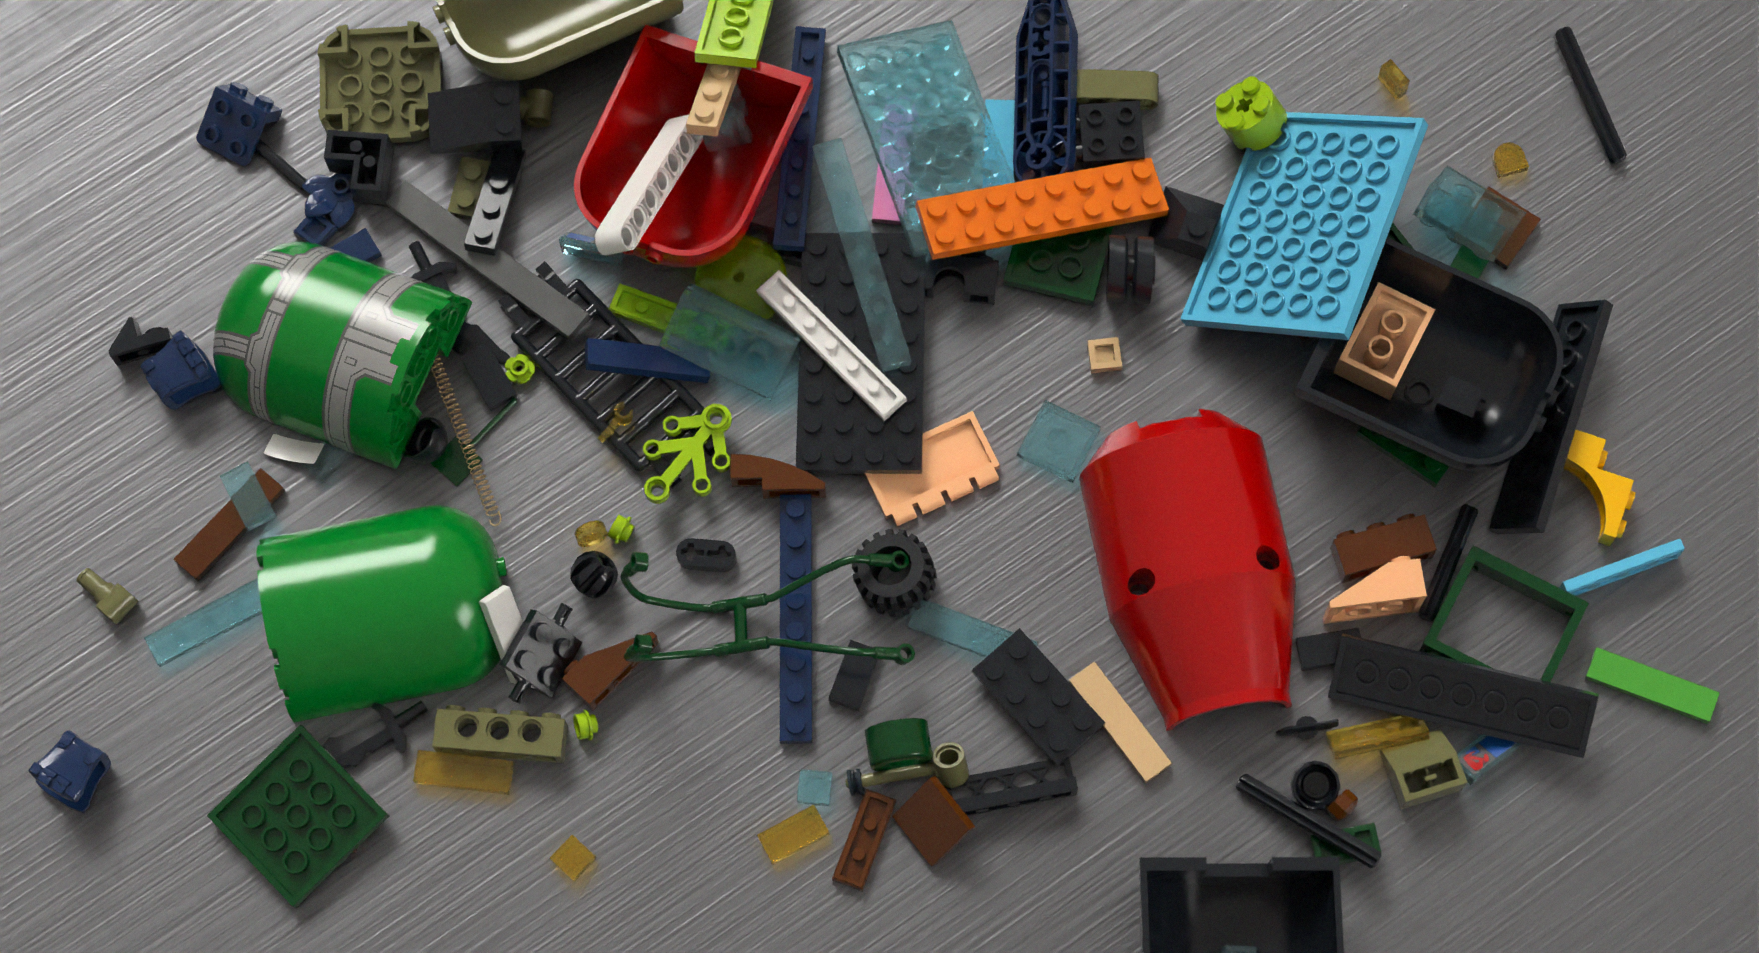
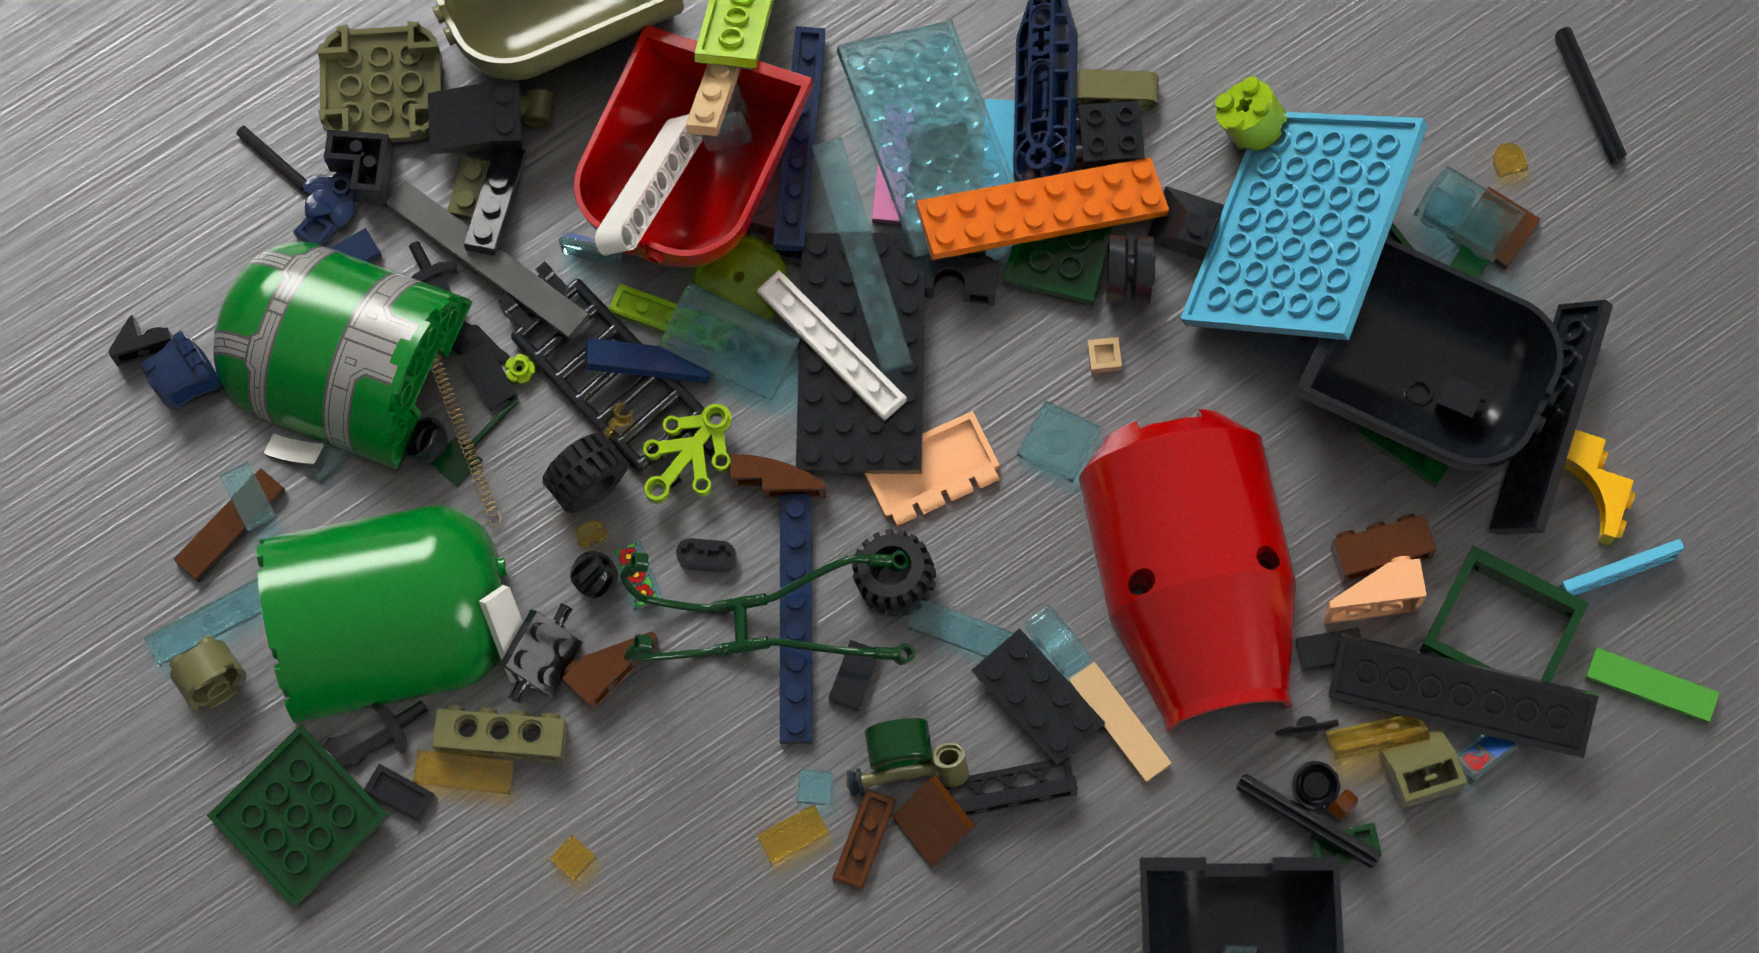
(71, 771): dark blue piece -> none
(111, 599): olive pin -> none
(207, 673): none -> olive brick
(236, 121): dark blue bracket -> none
(399, 793): none -> black tile
(585, 472): none -> black tyre
(585, 725): lime plate -> none
(621, 529): lime plate -> none
(642, 581): none -> tile
(1057, 640): none -> clear light blue slope
(1384, 341): light nougat slope -> none
(1393, 79): clear yellow tile -> none
(1448, 562): black axle -> none

